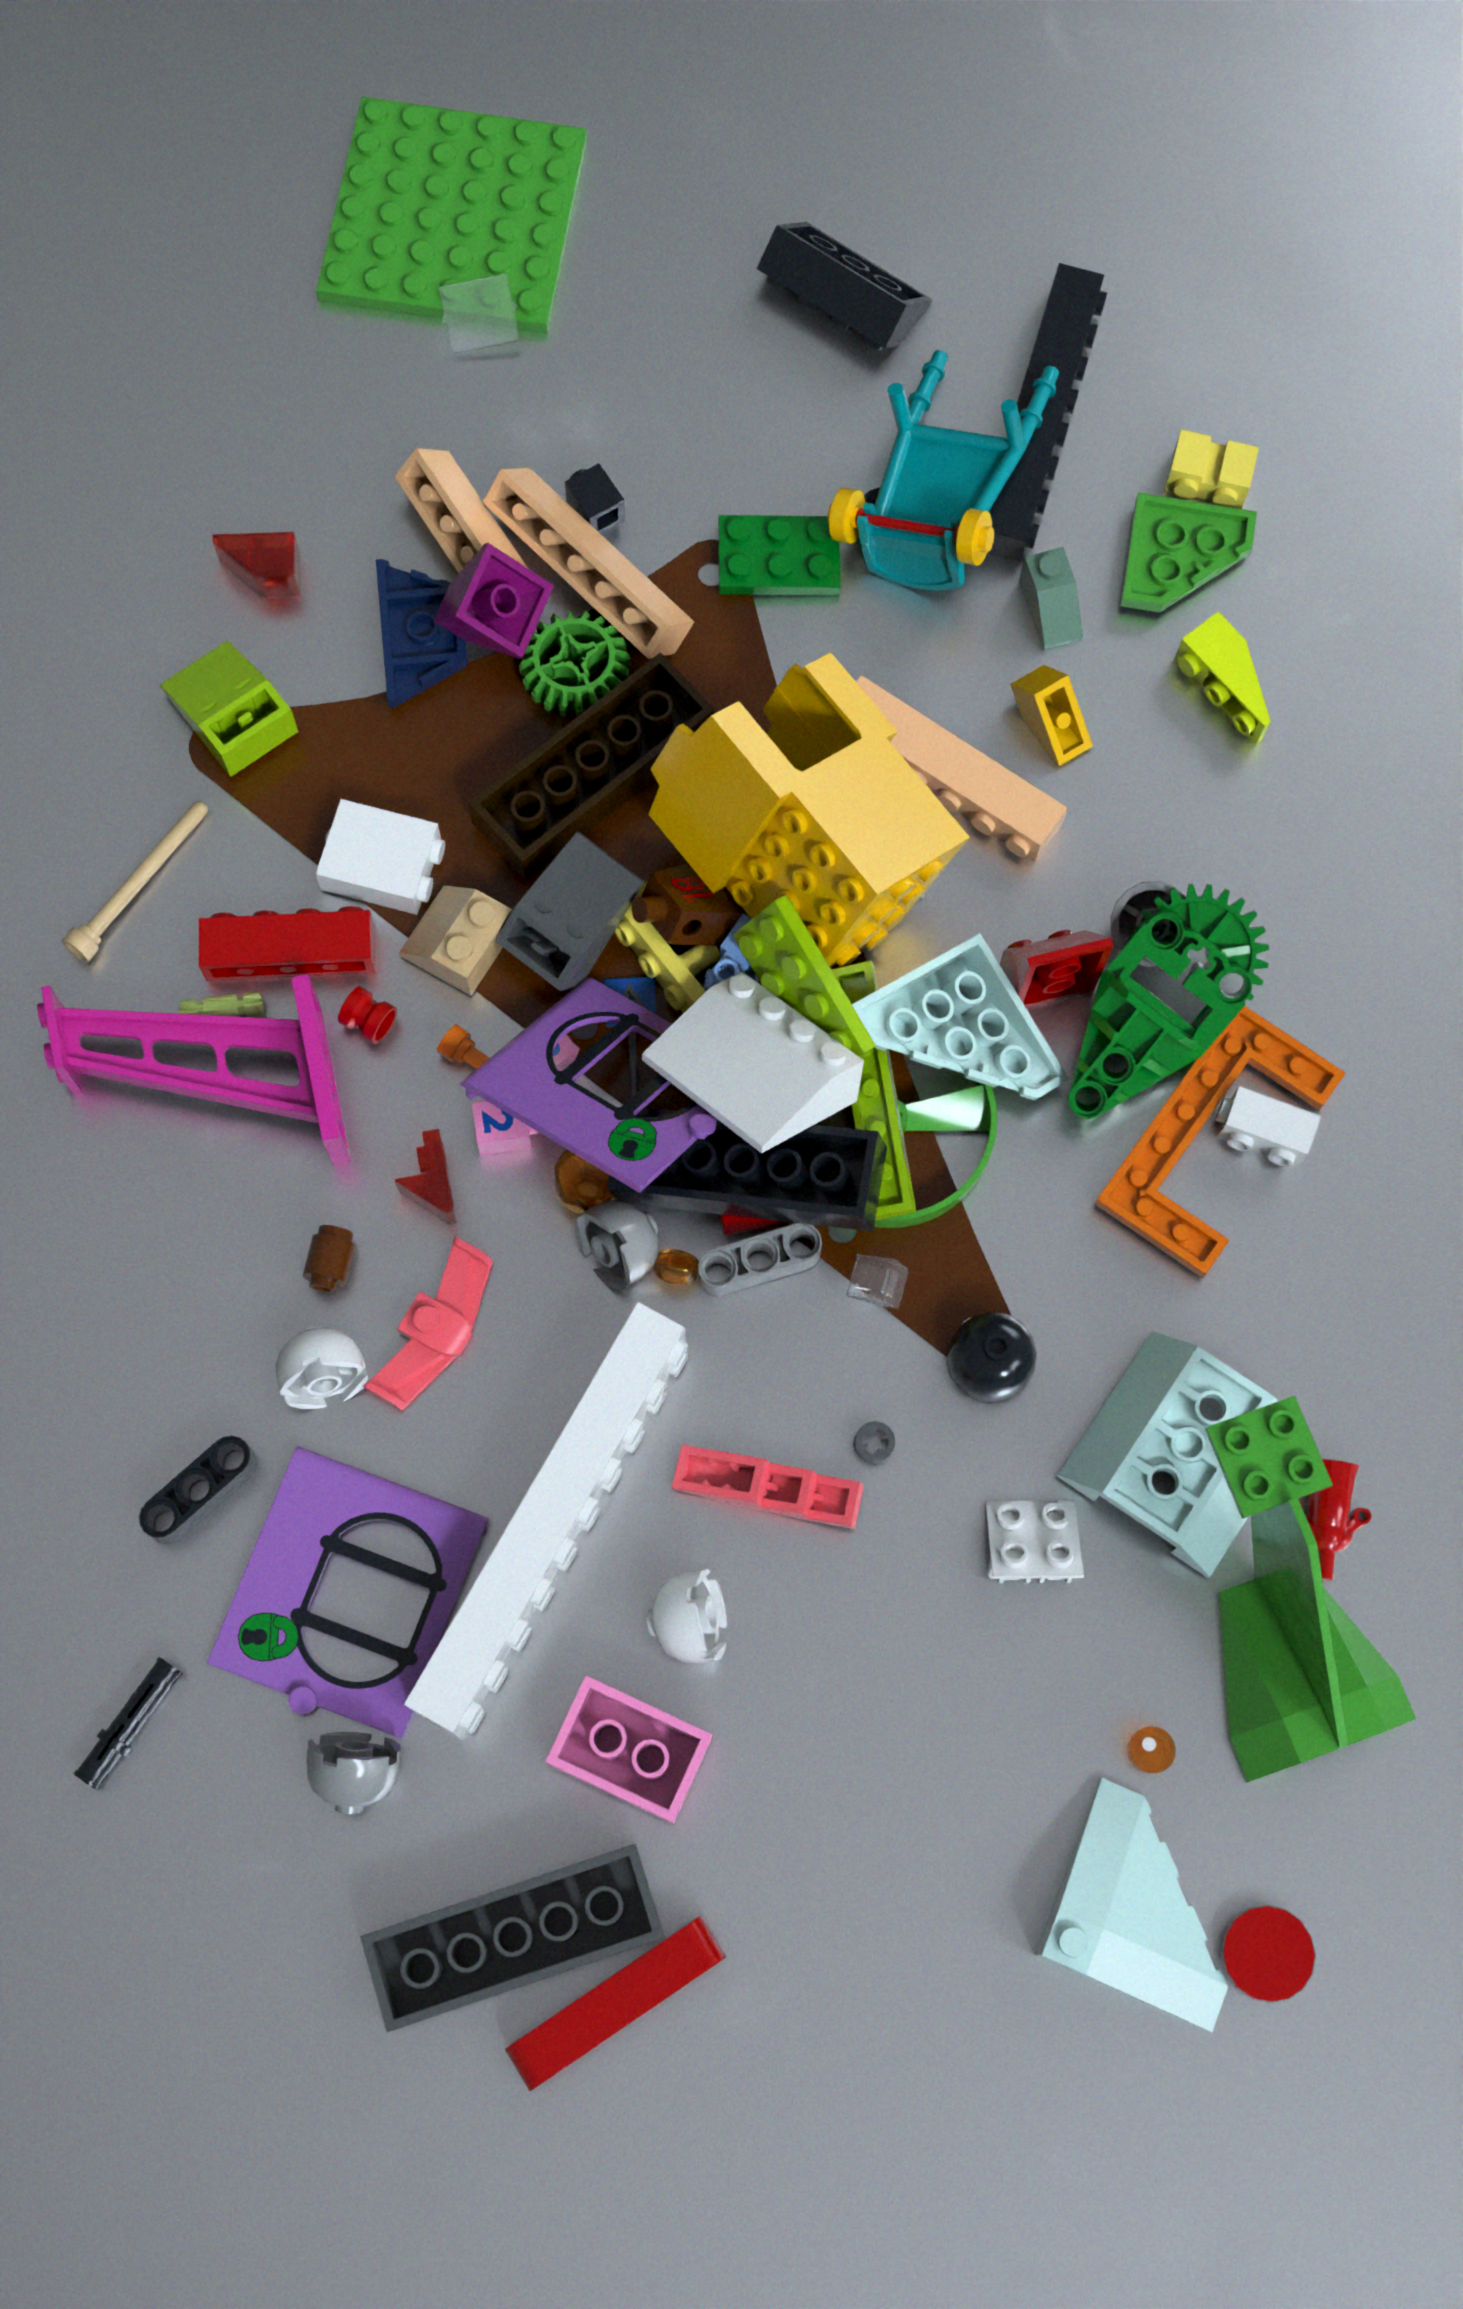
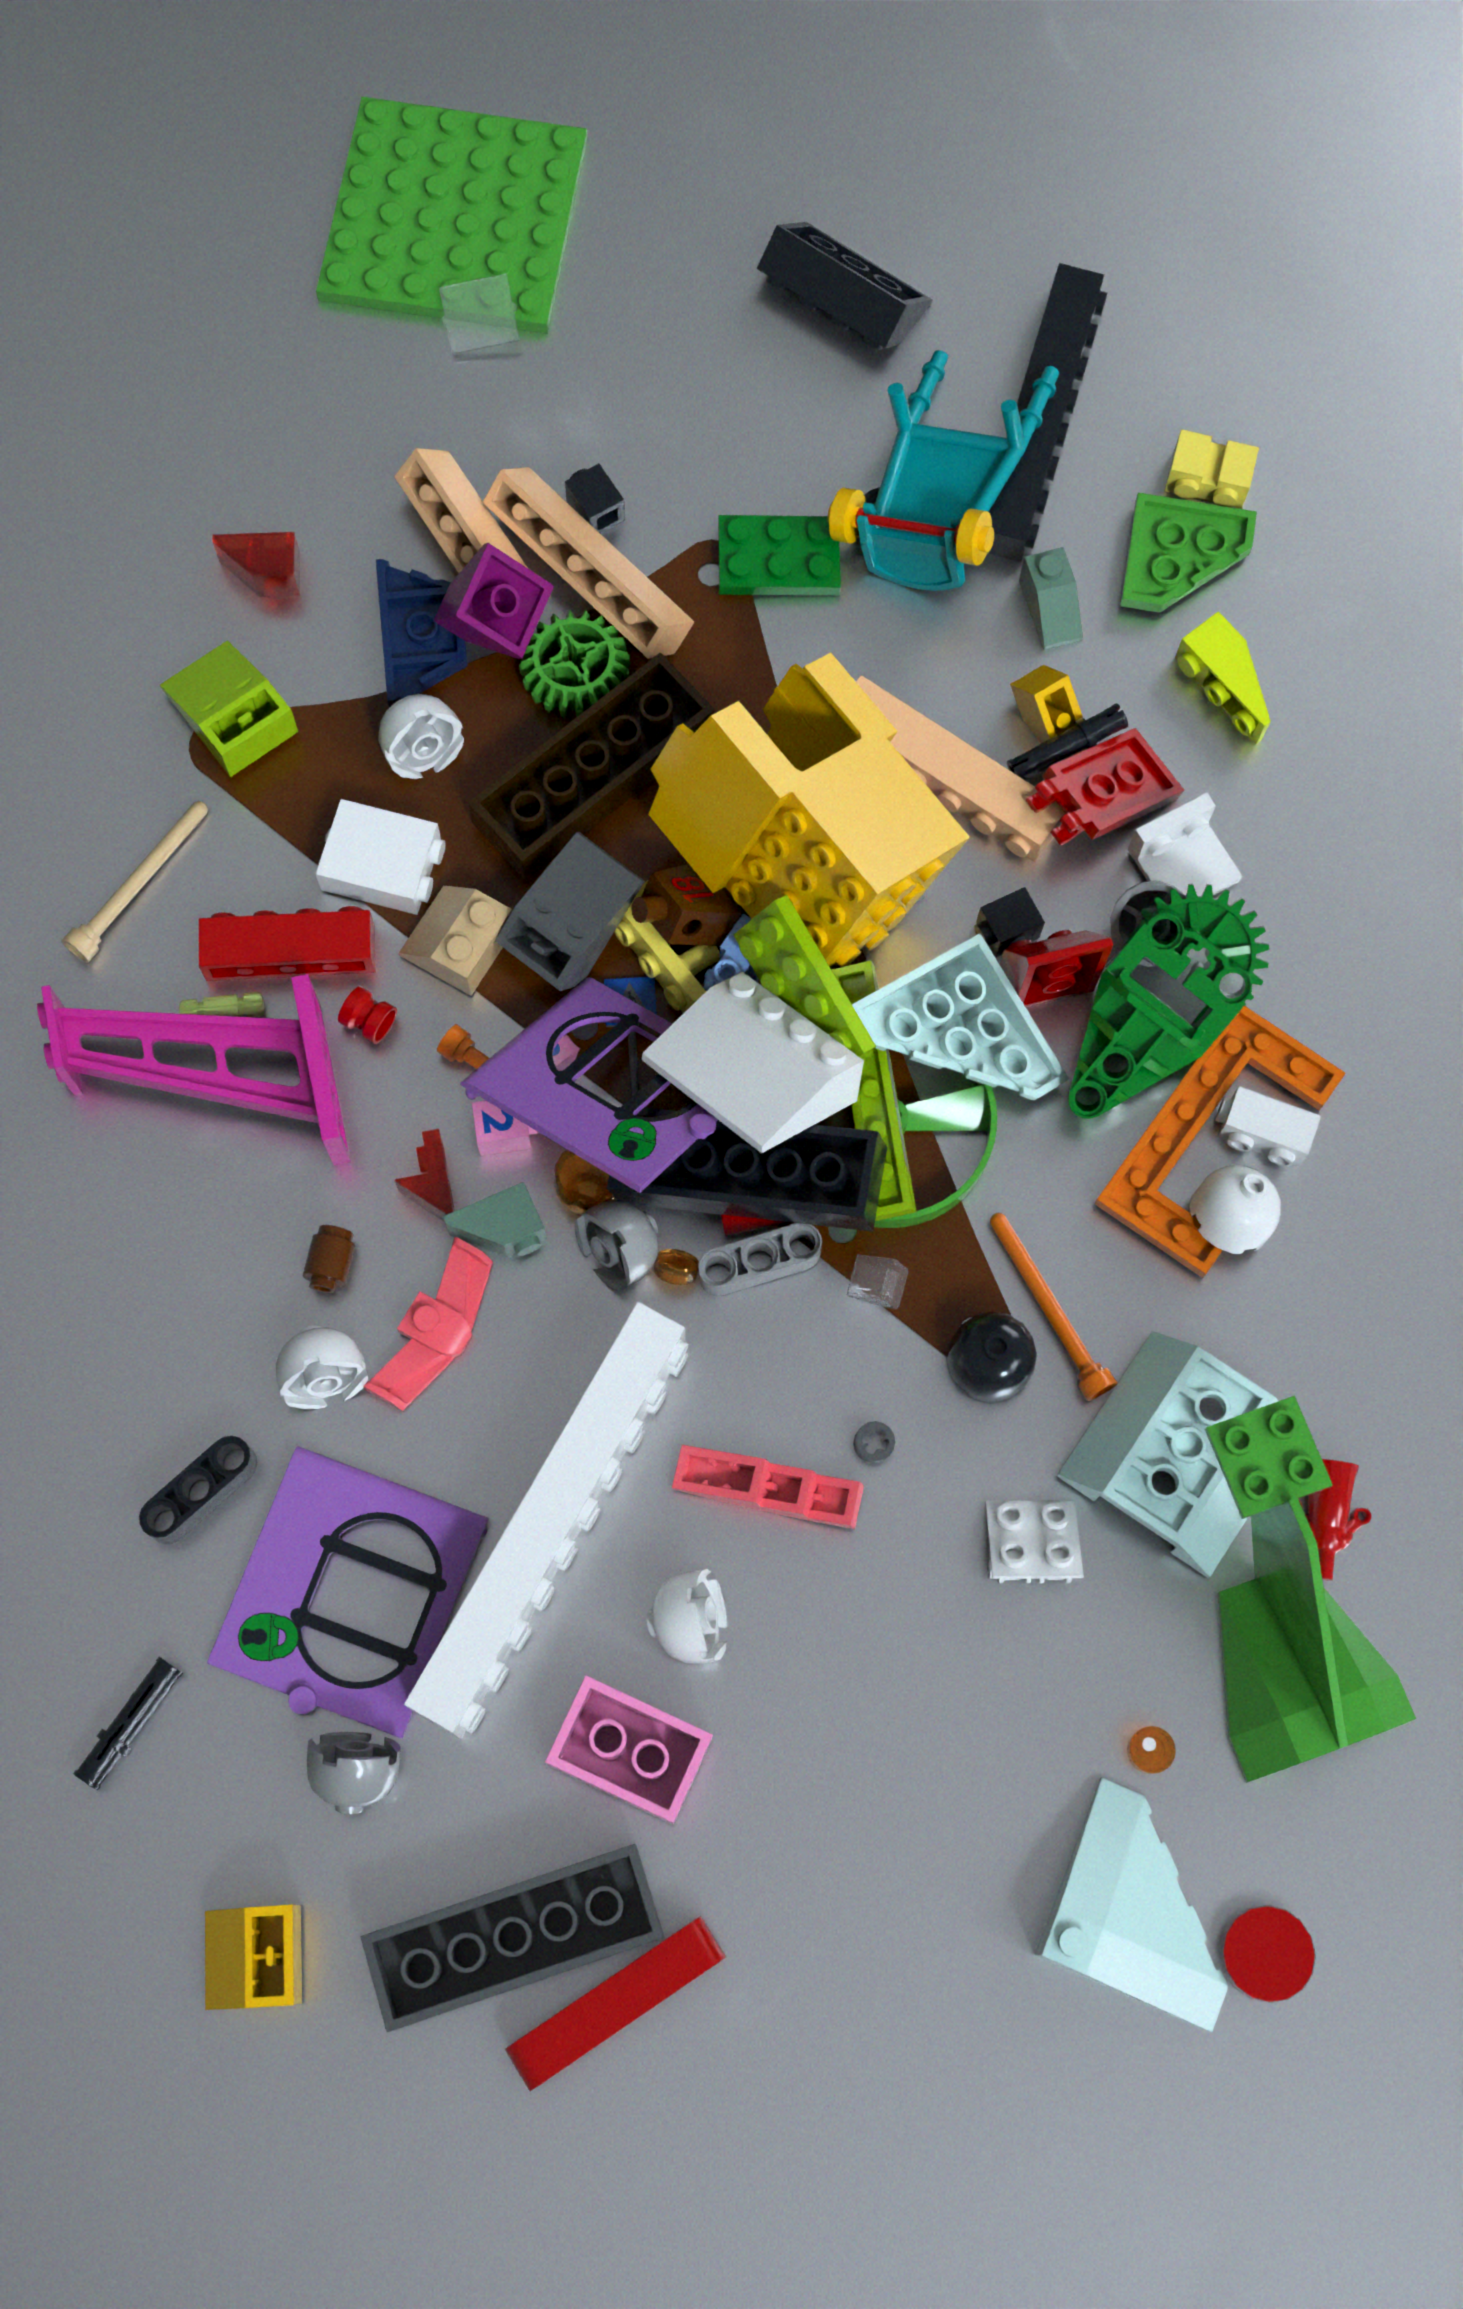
(253, 1957): none -> yellow slope
(419, 735): none -> white cylinder
(500, 1223): none -> sand green slope
(1009, 921): none -> black brick
(1077, 738): none -> black pin
(1092, 1376): none -> orange piece
(1106, 787): none -> red tile
(1184, 849): none -> white bracket
(1236, 1208): none -> white cylinder

